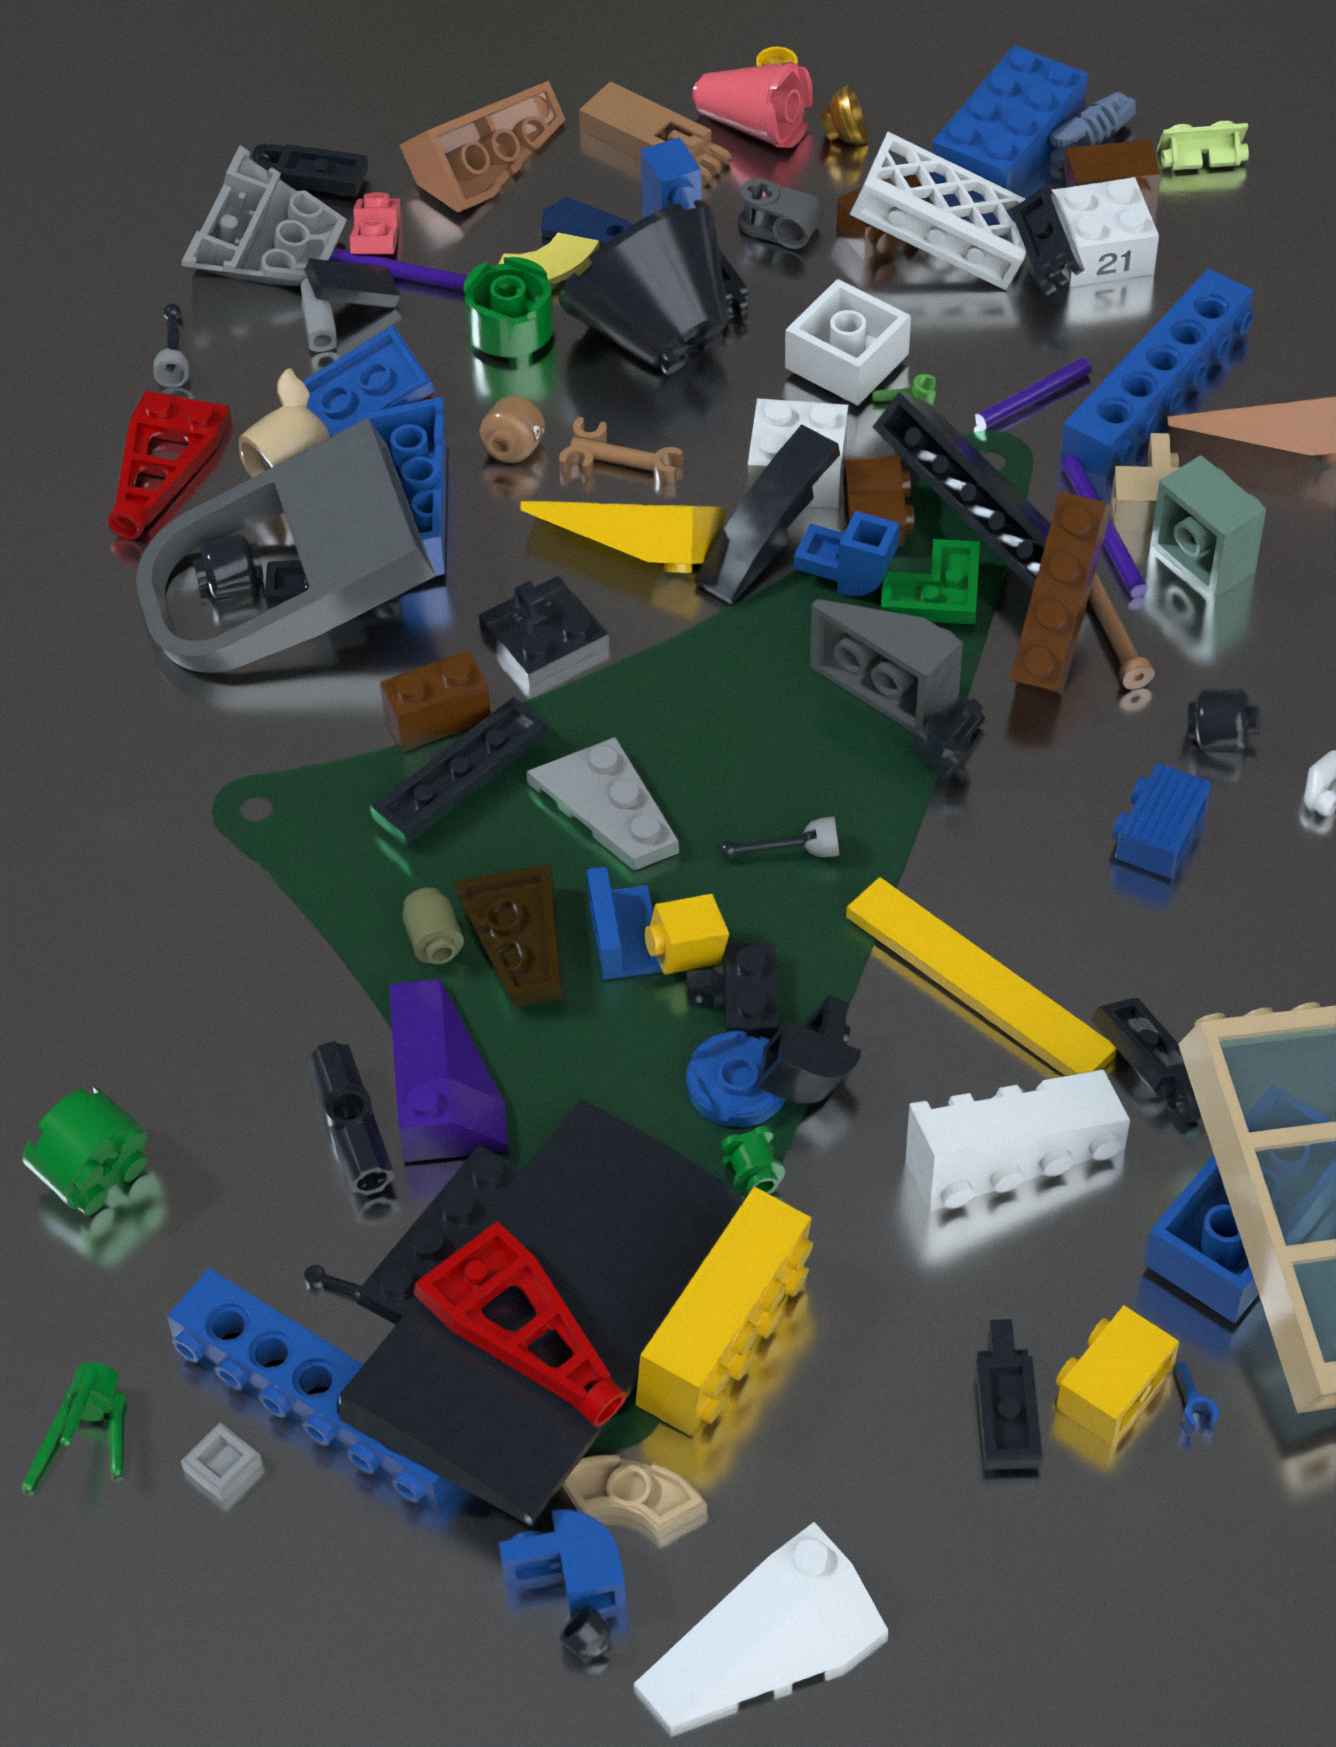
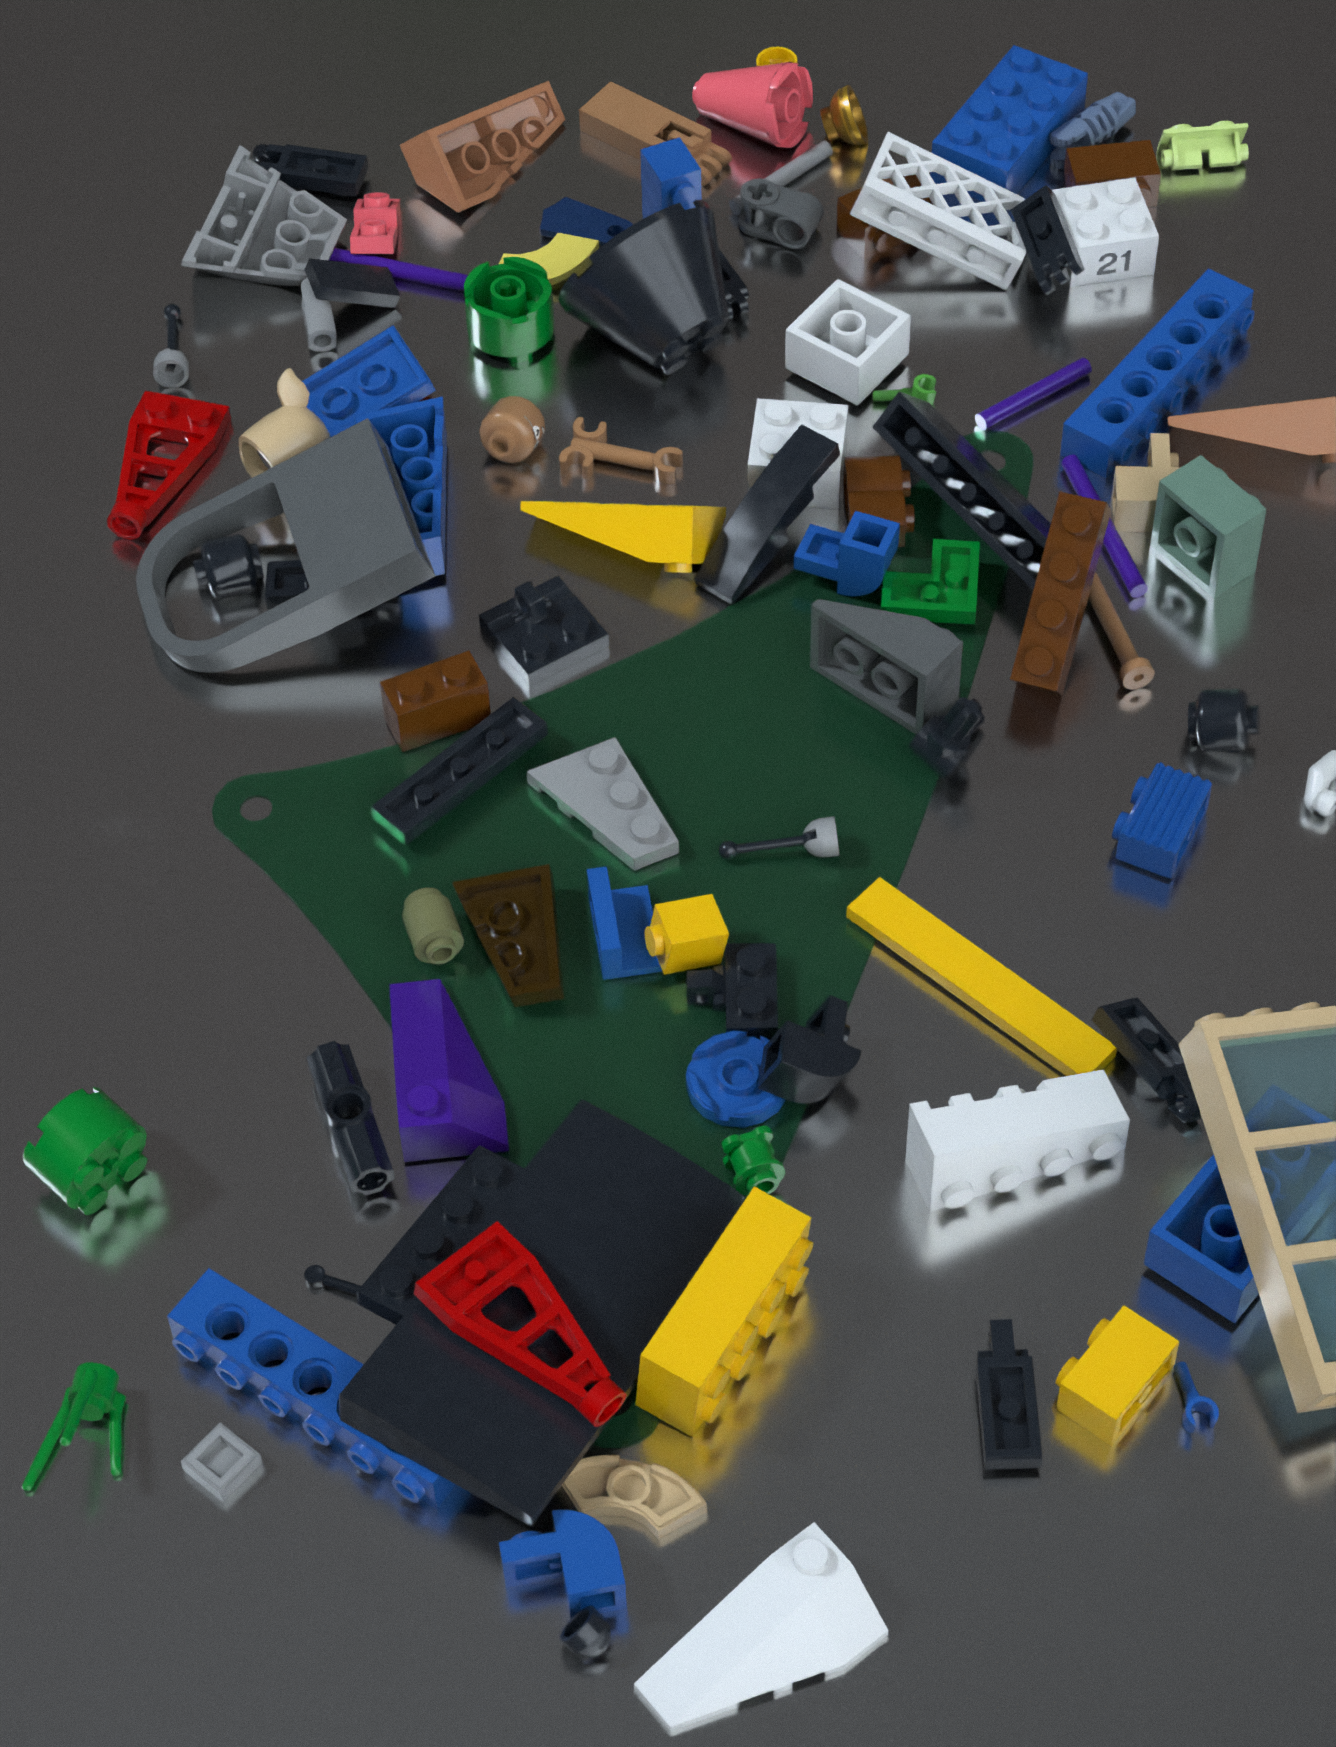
(791, 170): none -> light grey bar

